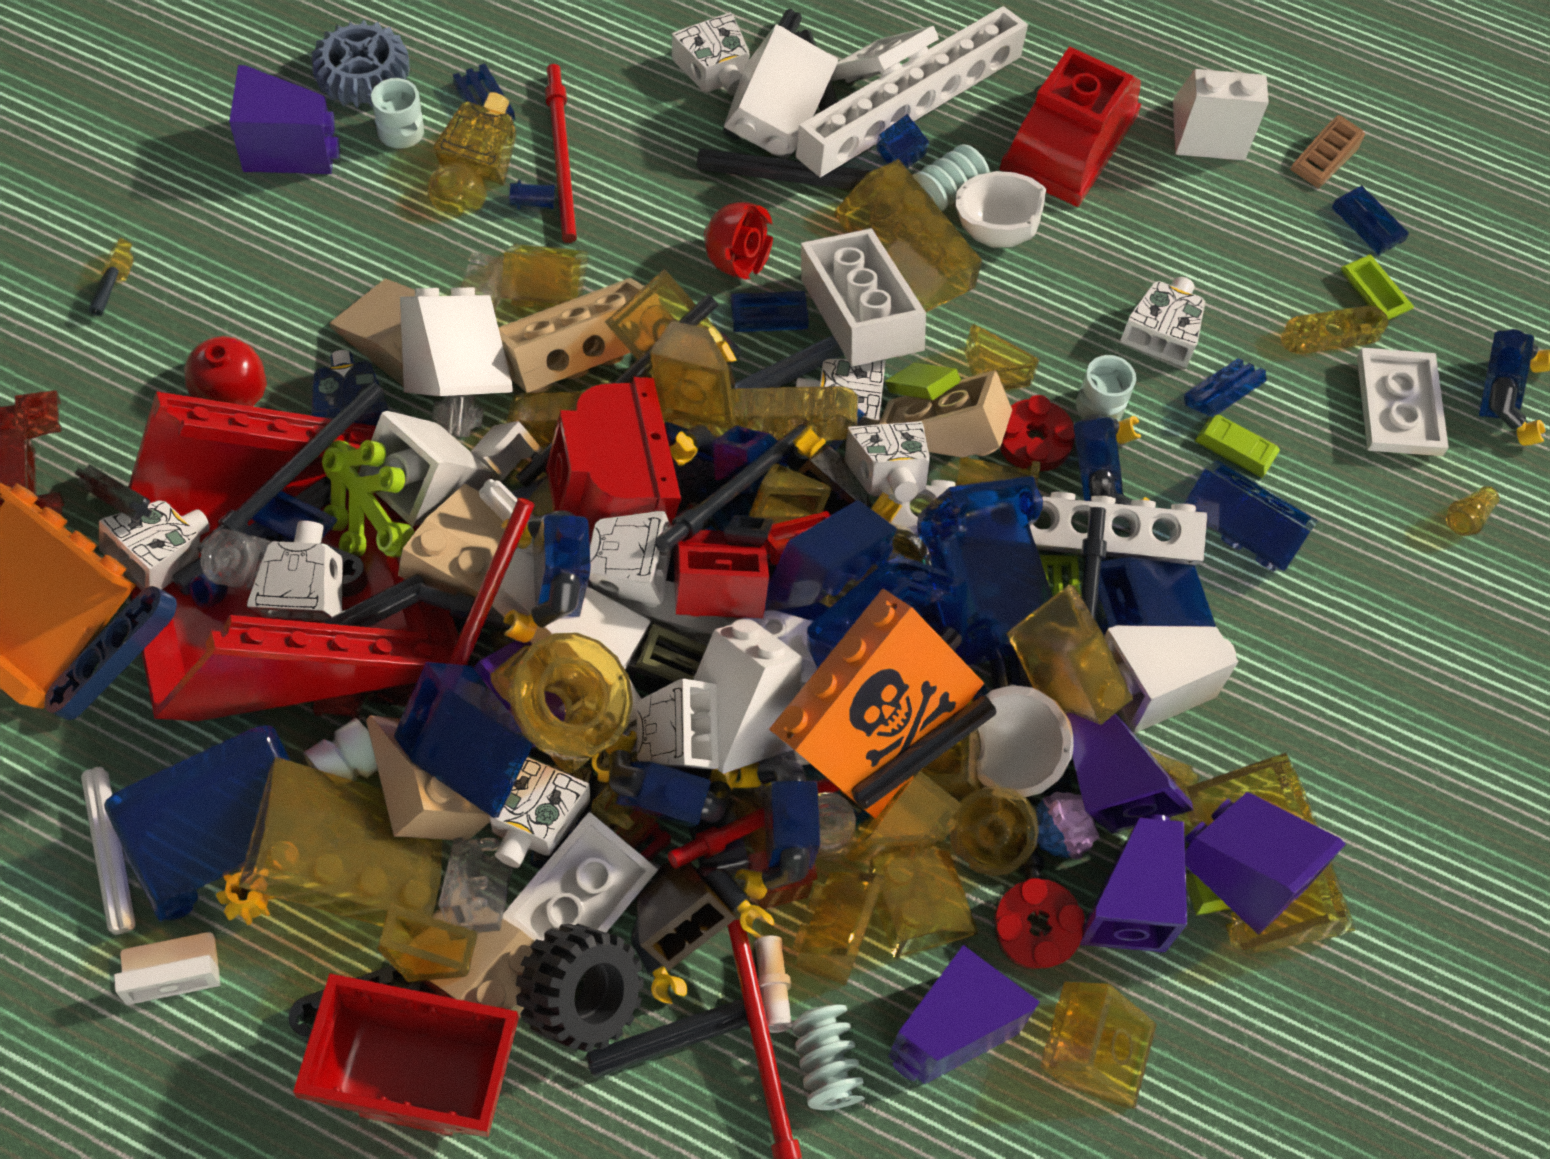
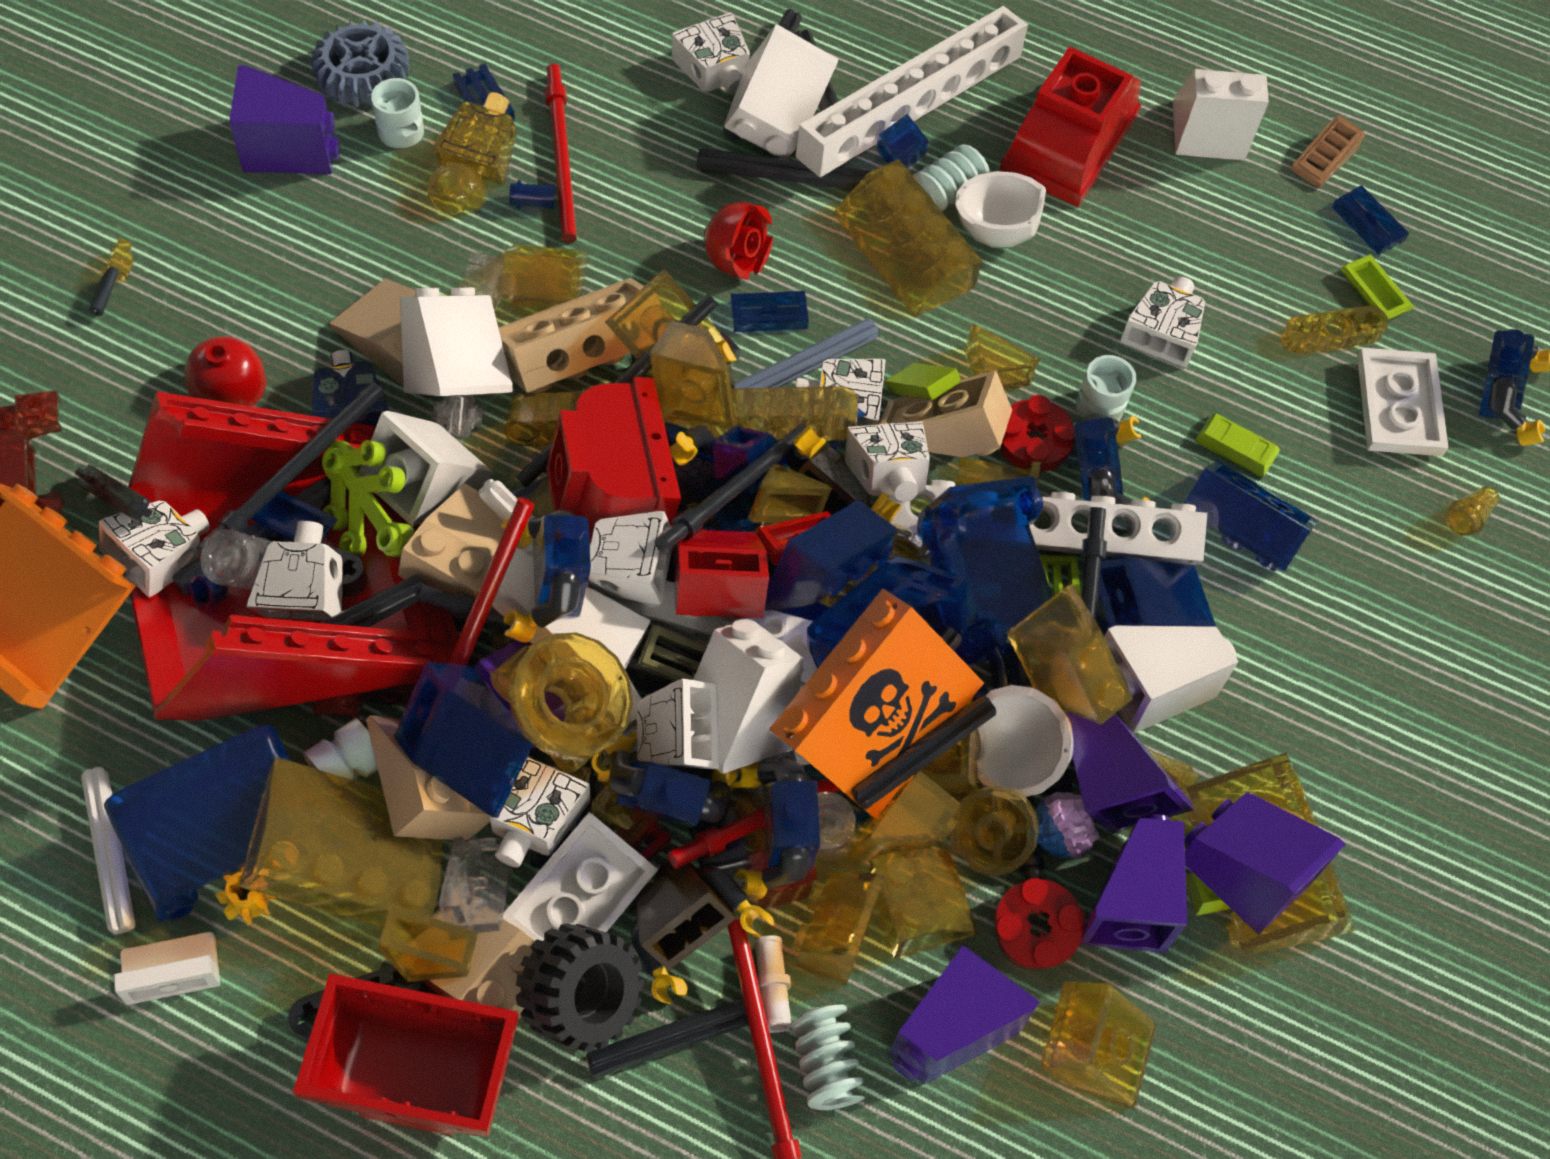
(143, 620): dark blue beam -> none
(504, 448): white panel -> none
(748, 530): black tile -> none
(863, 297): white brick -> none
(884, 55): white plate -> none
(1224, 388): clear blue tile -> none

